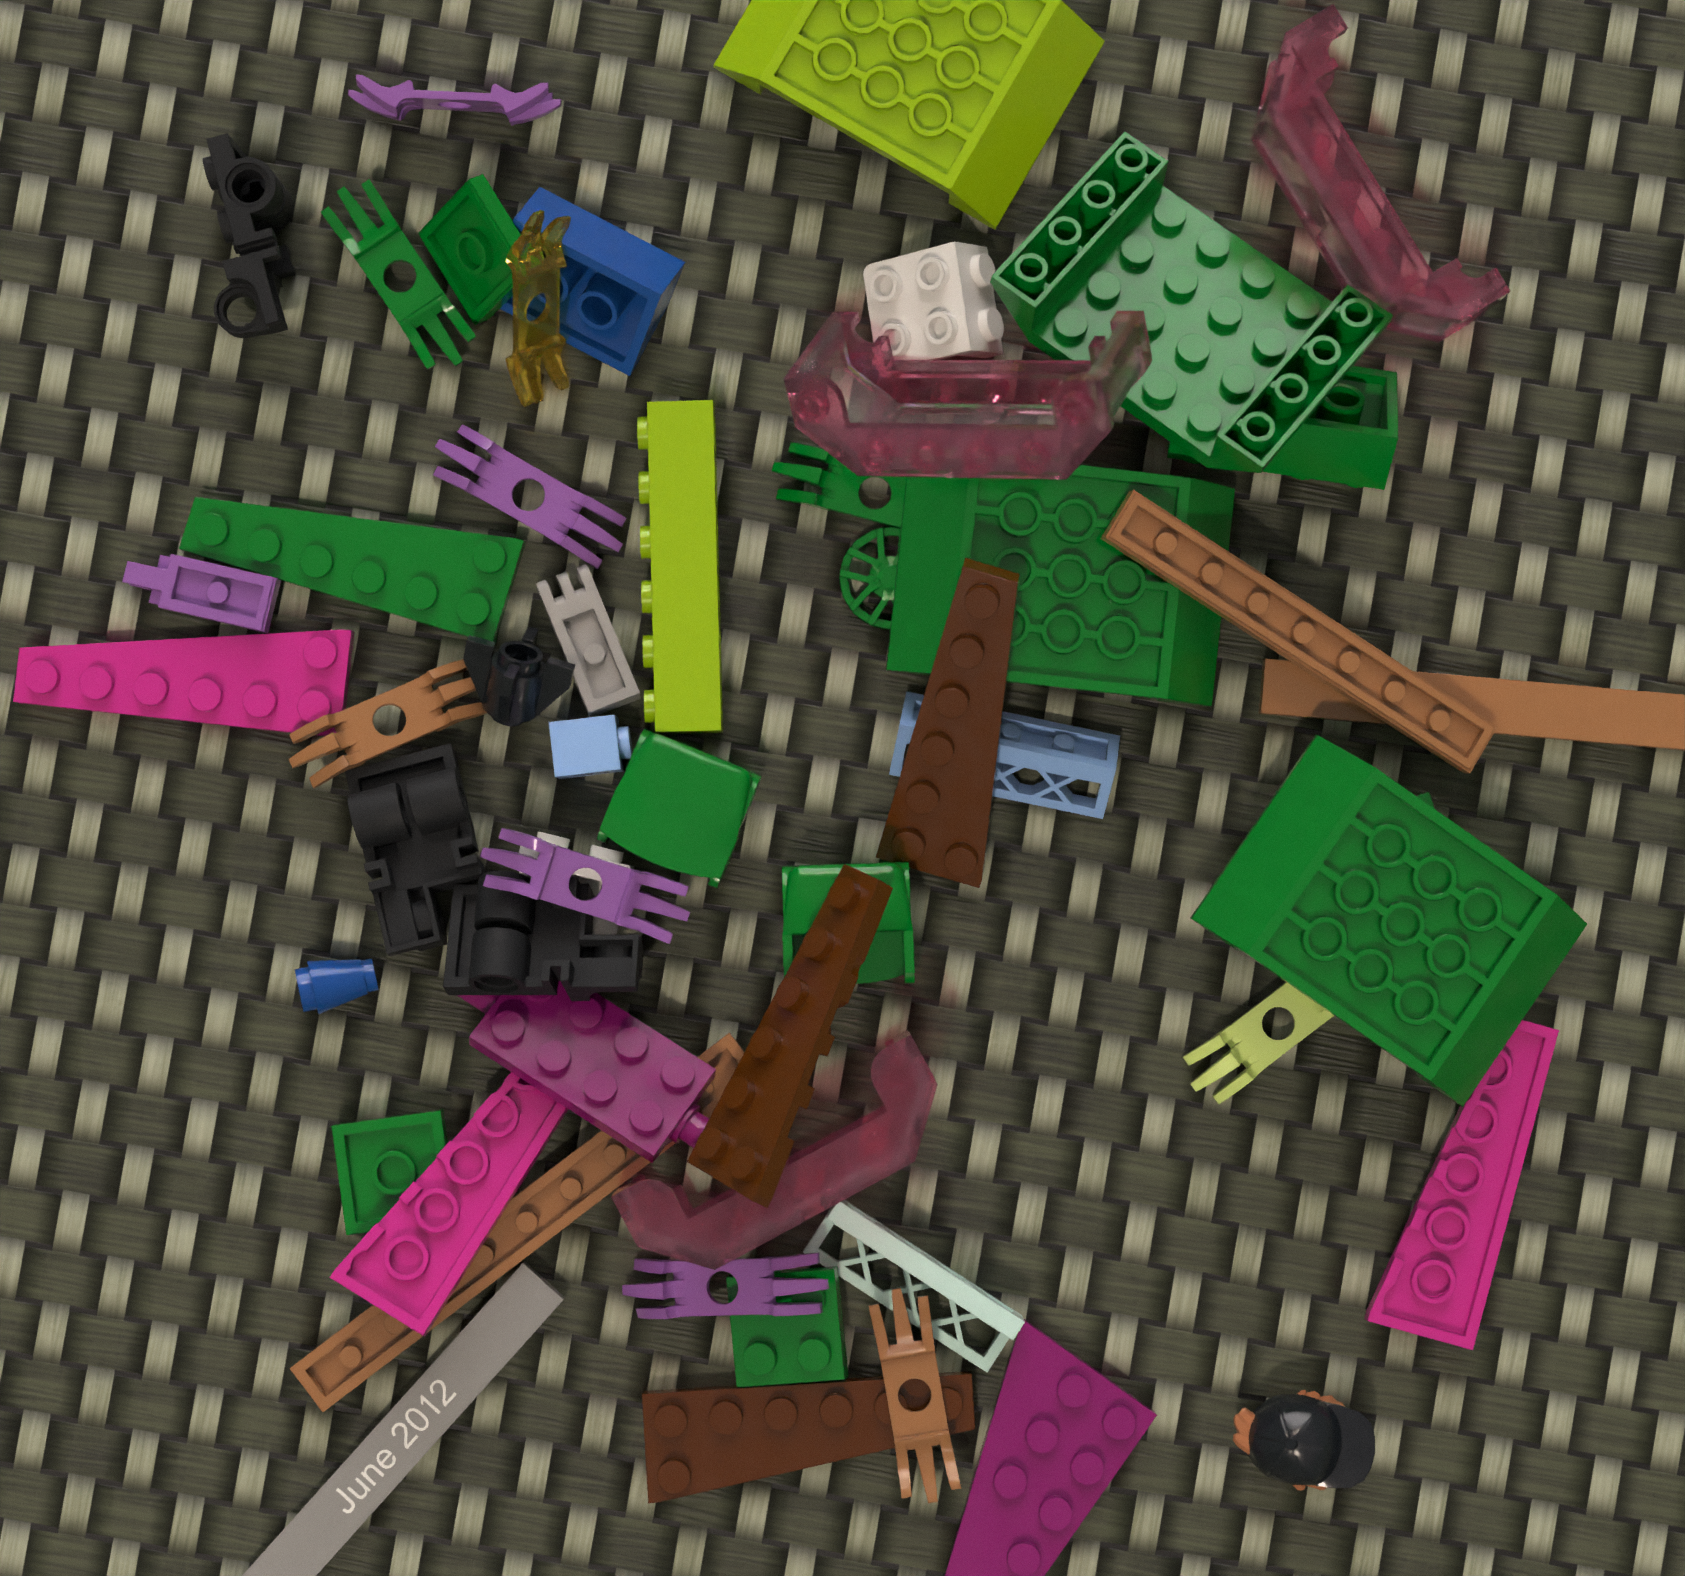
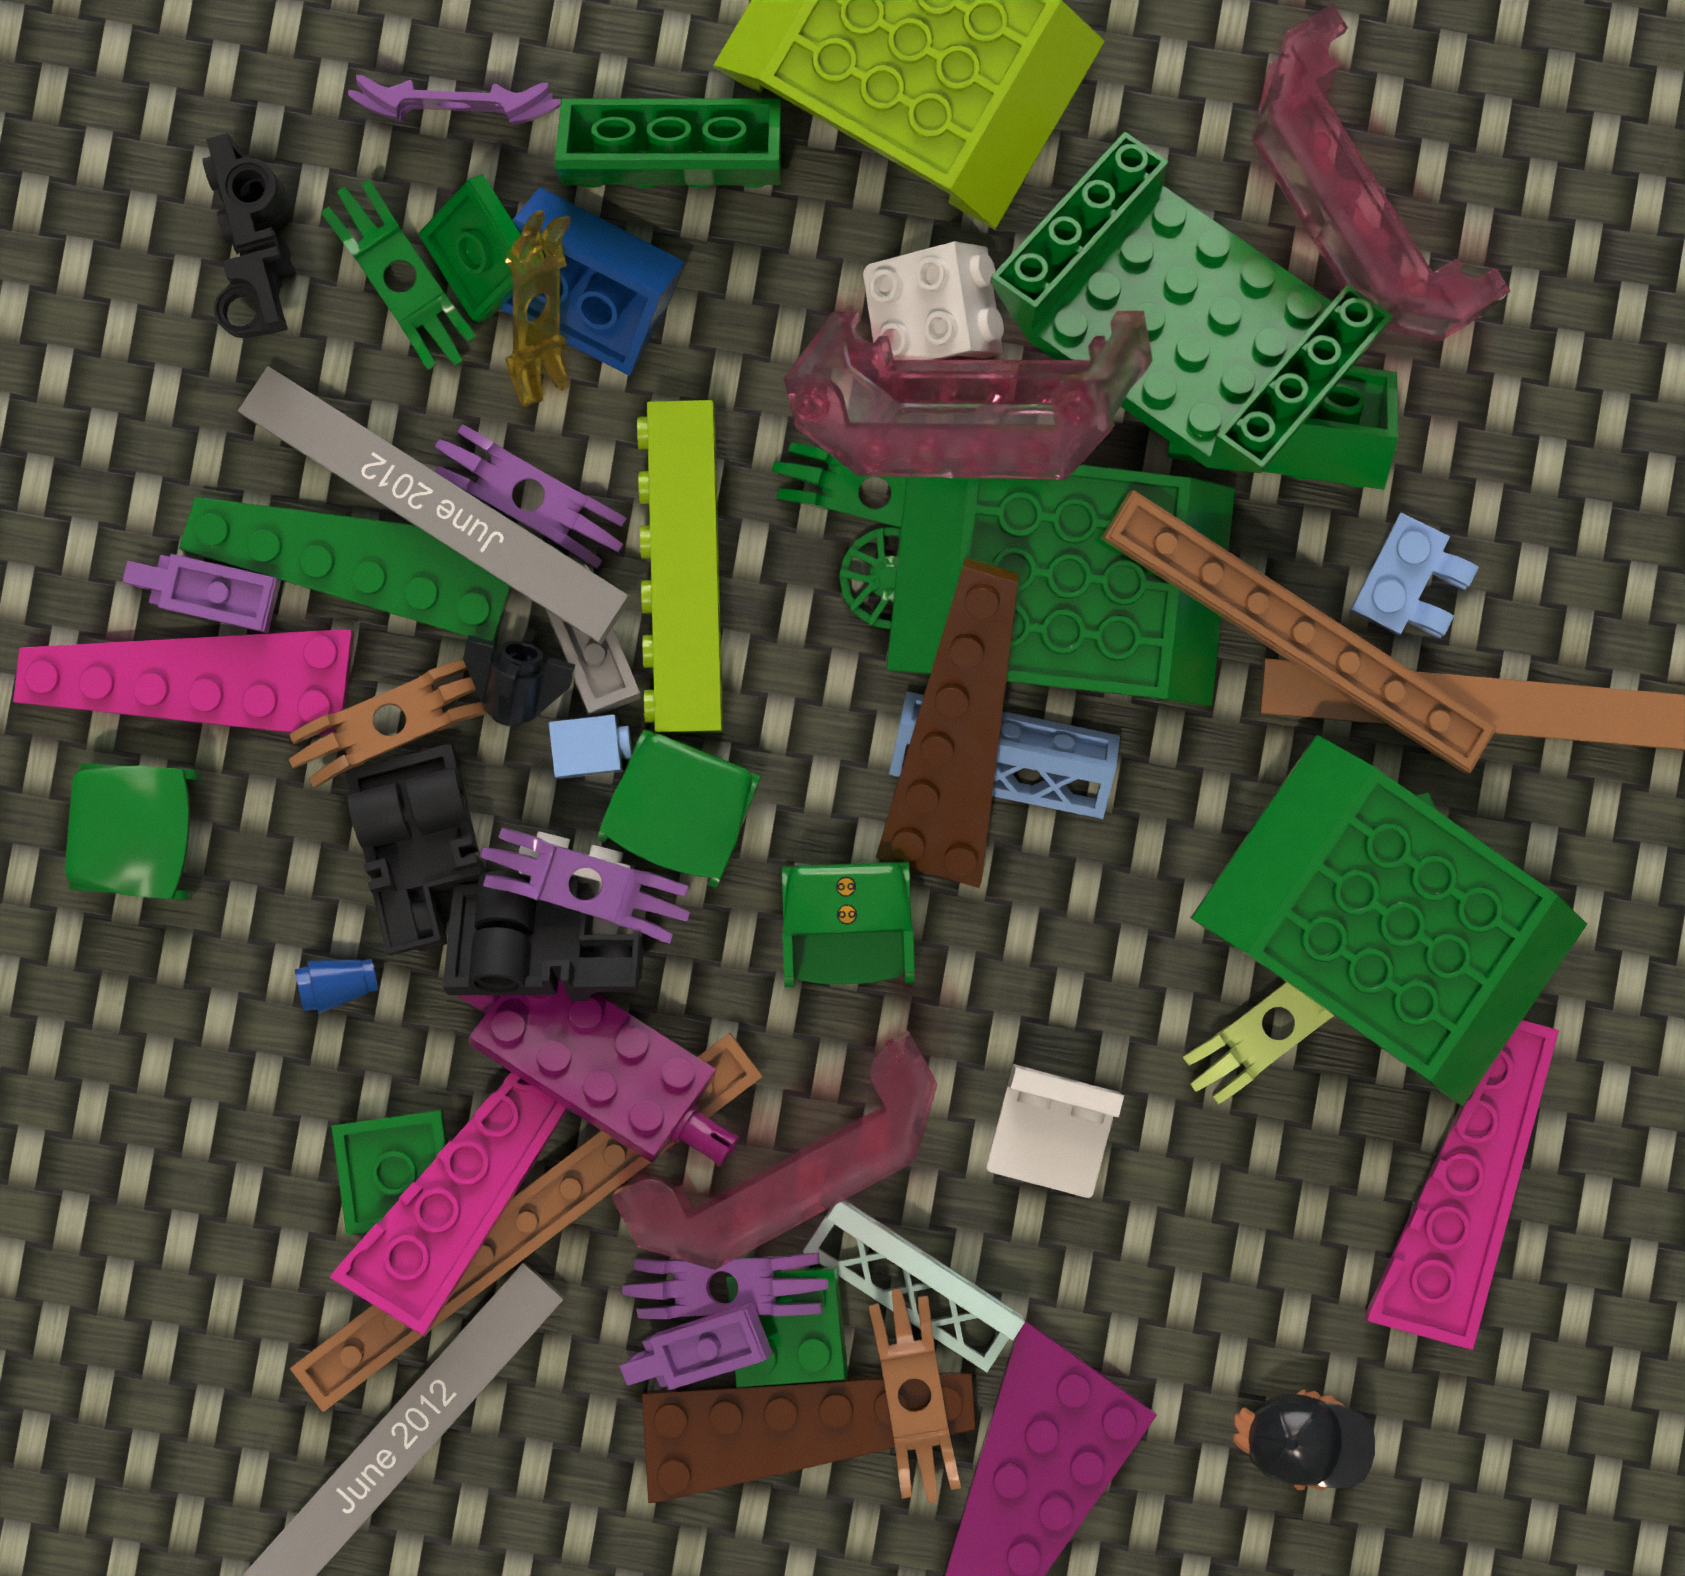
(129, 830): none -> green piece
(435, 505): none -> light grey tile
(669, 142): none -> green slope
(700, 1349): none -> medium lavender hinge
(750, 1125): reddish brown wing -> none
(1053, 1131): none -> white bracket
(1401, 574): none -> light blue plate

